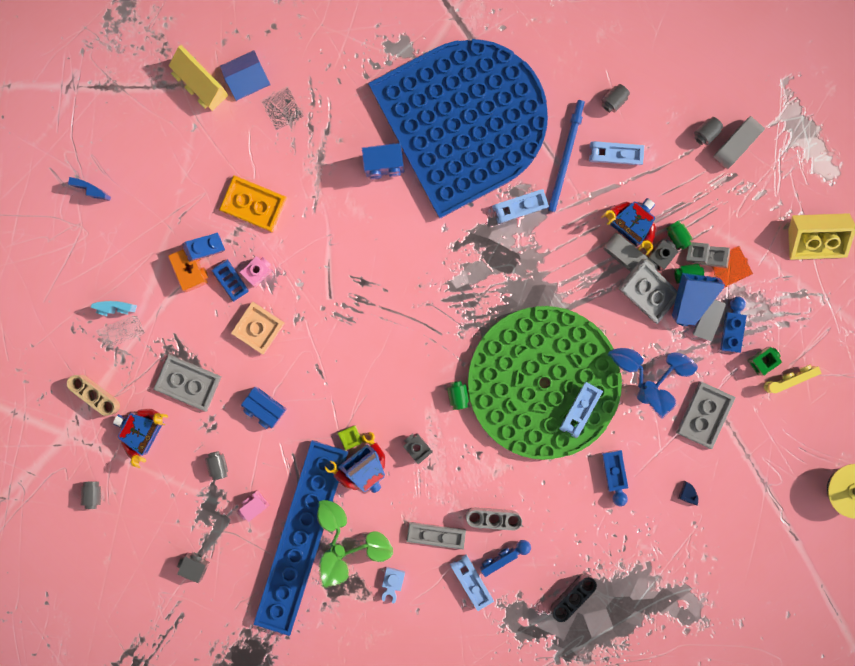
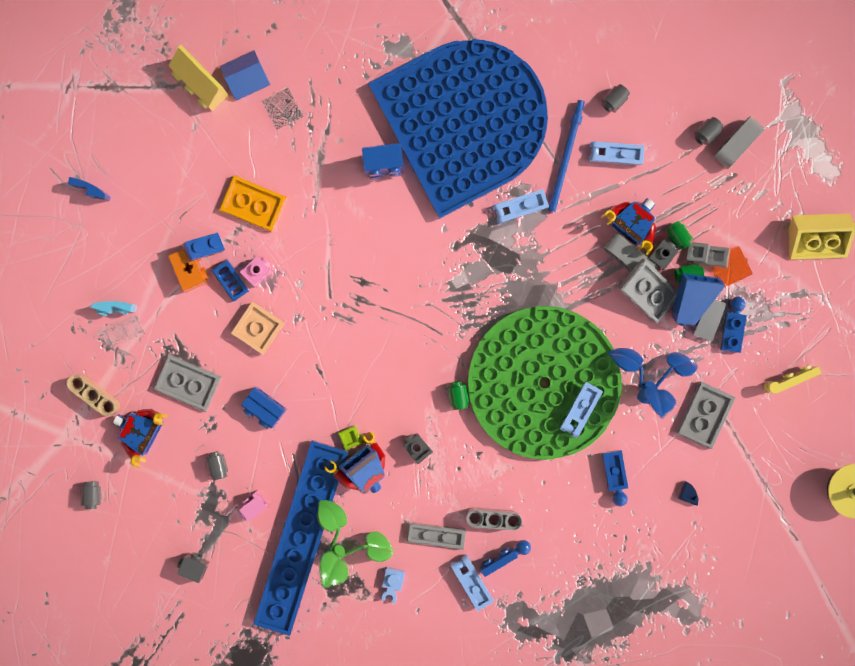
(575, 588): black beam -> none
(773, 361): green brick -> none

